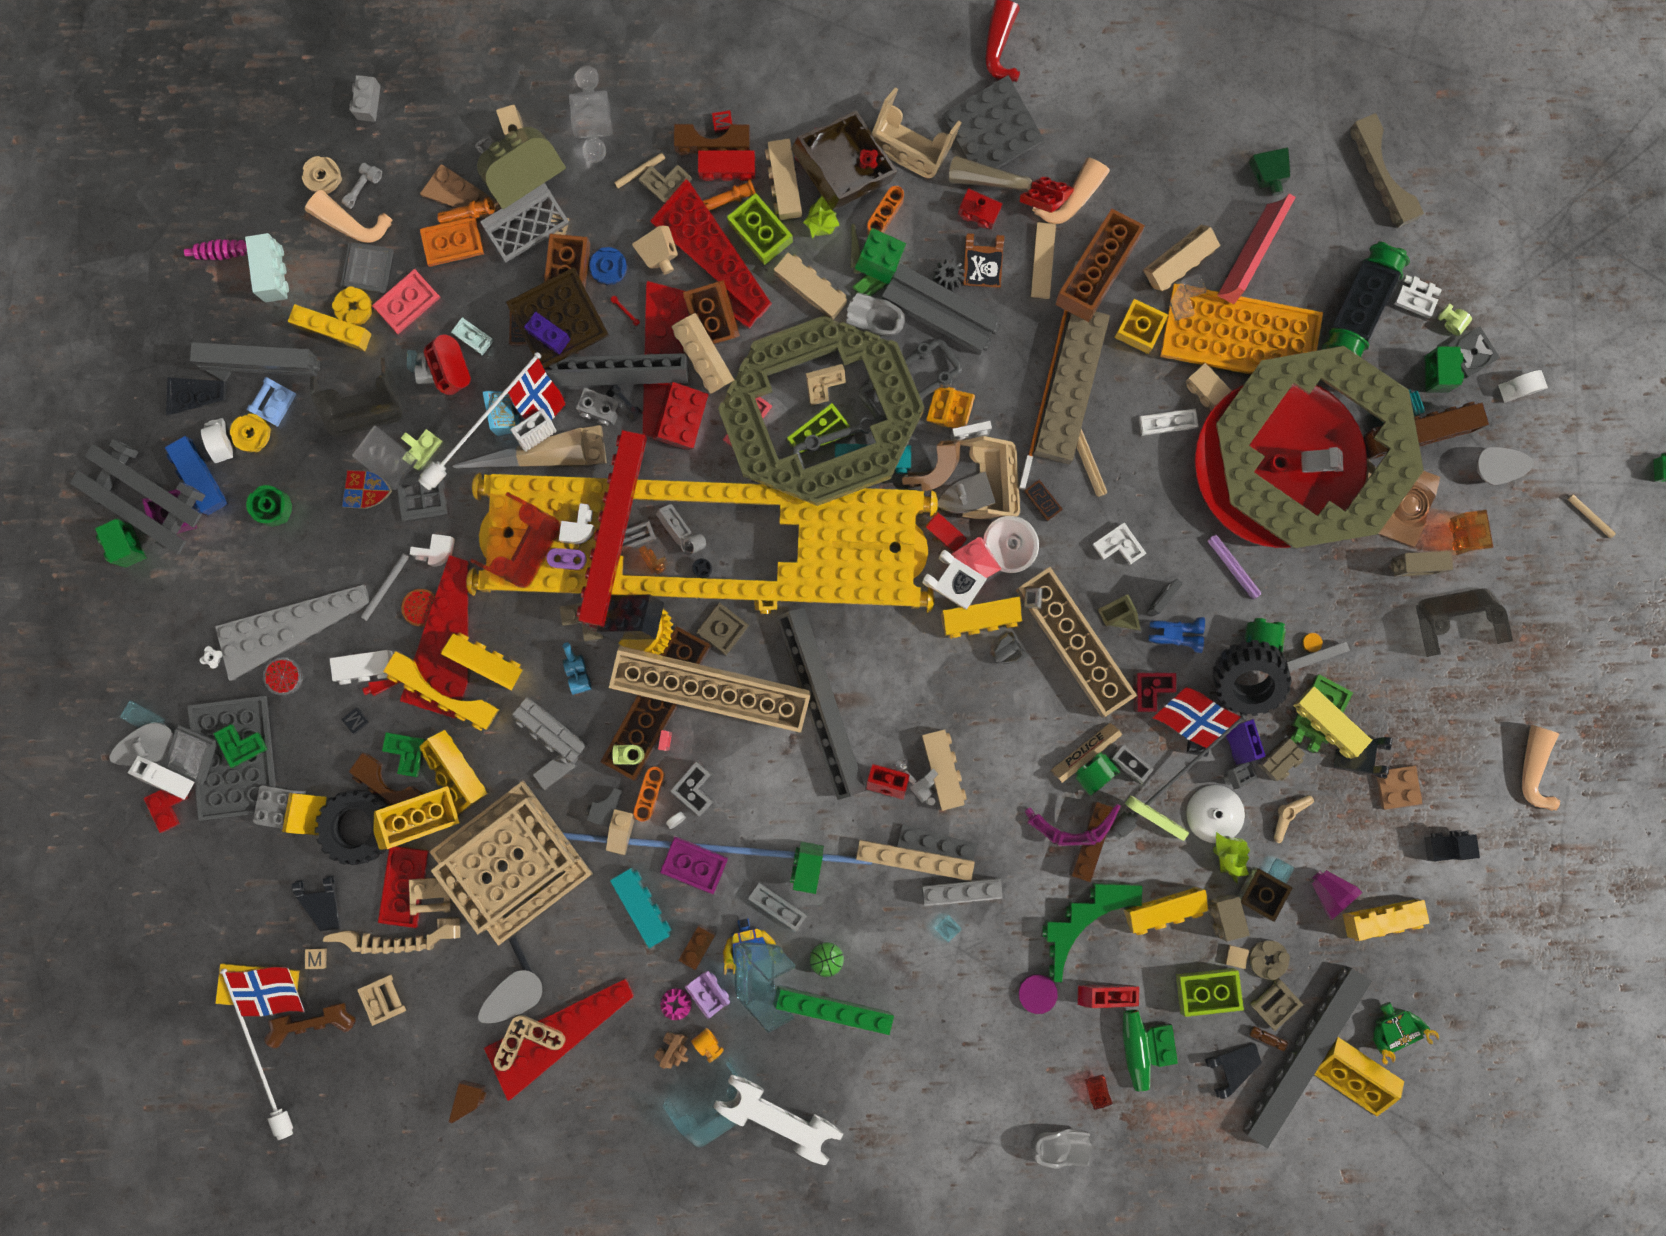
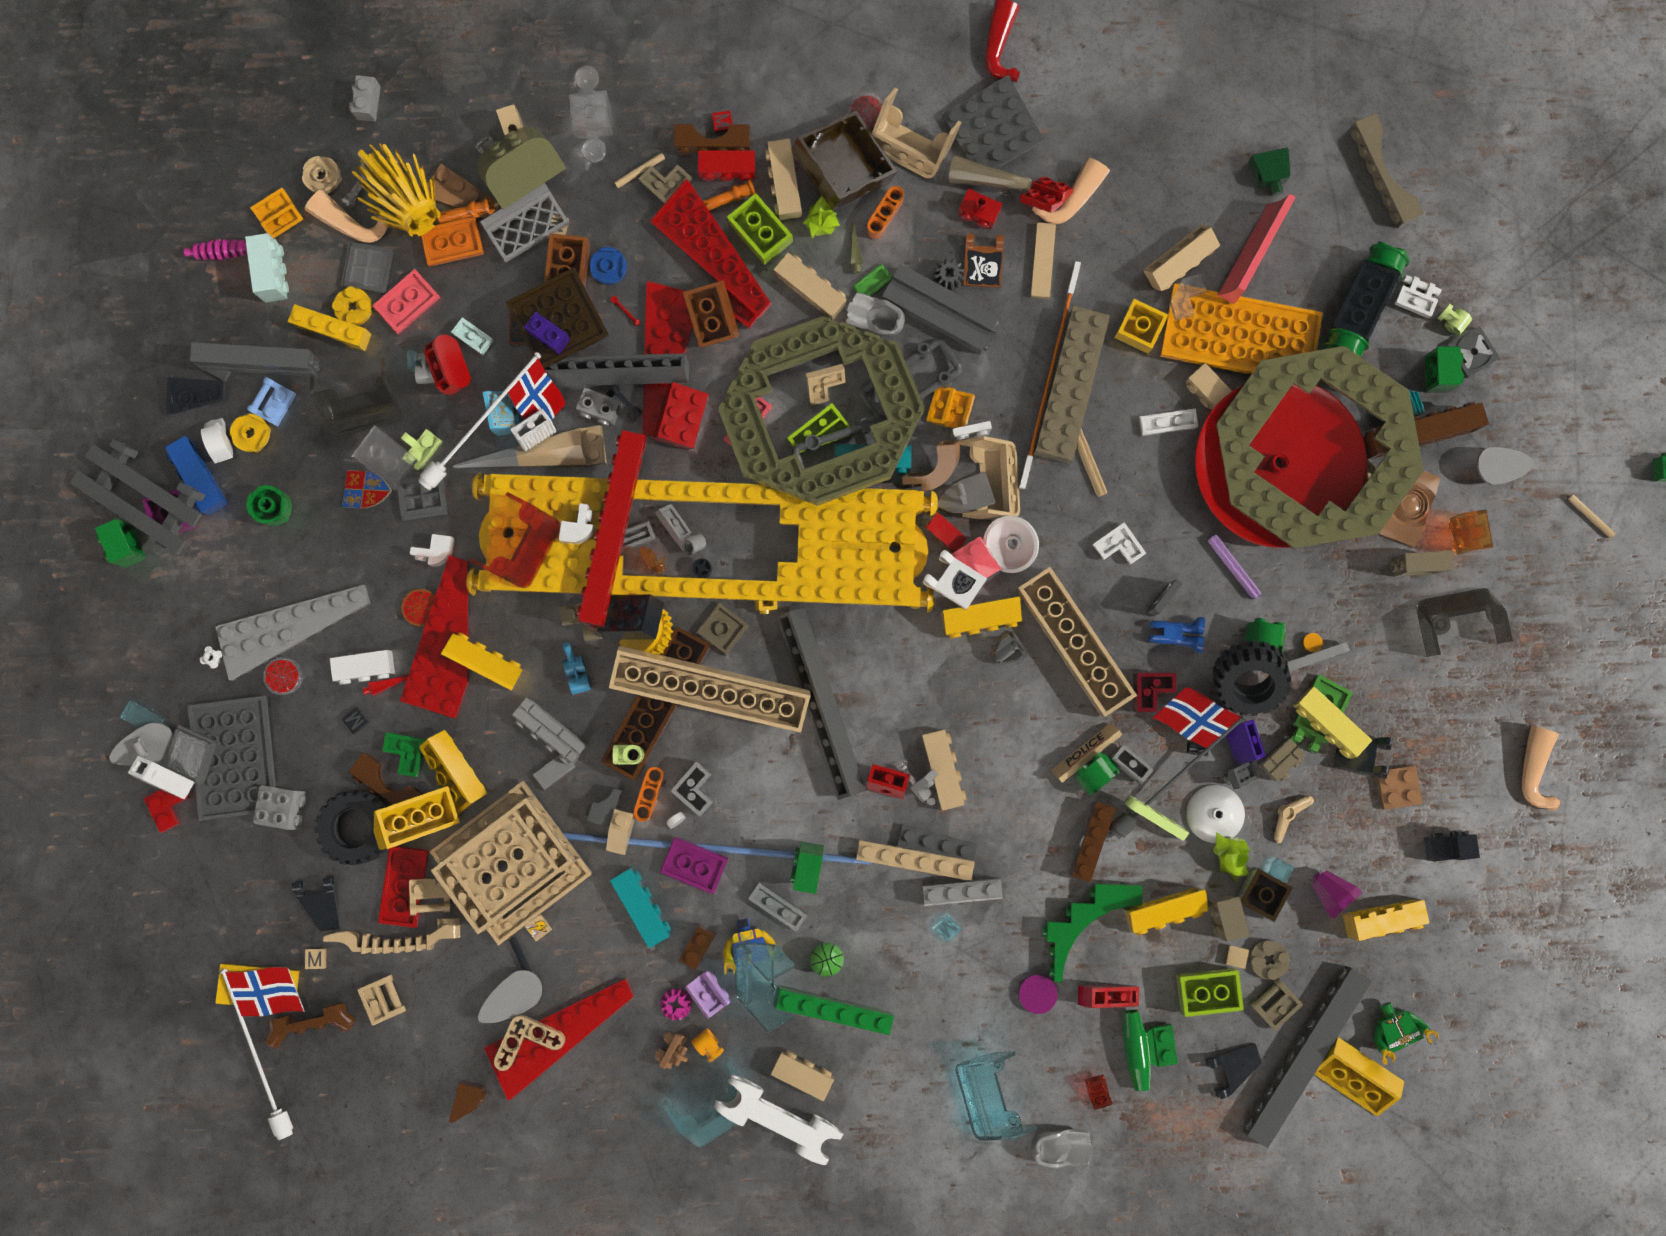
(237, 750): green plate -> none
(277, 213): none -> light orange slope
(302, 813): yellow tile -> none
(385, 586): light grey bar -> none
(402, 193): none -> yellow plant
(406, 671): yellow arch -> none
(538, 927): none -> tile
(567, 559): medium lavender plate -> none
(657, 249): tan torso -> none
(665, 740): coral tile -> none
(702, 353): tan brick -> none
(803, 1075): none -> tan brick
(864, 154): red plate -> none
(868, 107): none -> clear tile
(880, 256): green brick -> none
(985, 1100): none -> clear light blue windscreen
(1033, 598): light grey slope -> none
(1043, 500): tile -> none
(1069, 839): magenta animal -> none
(1100, 265): dark orange brick -> none
(1120, 614): olive slope -> none
(1268, 1038): reddish brown axle -> none
(1322, 460): light grey tile -> none
(1523, 385): white brick -> none

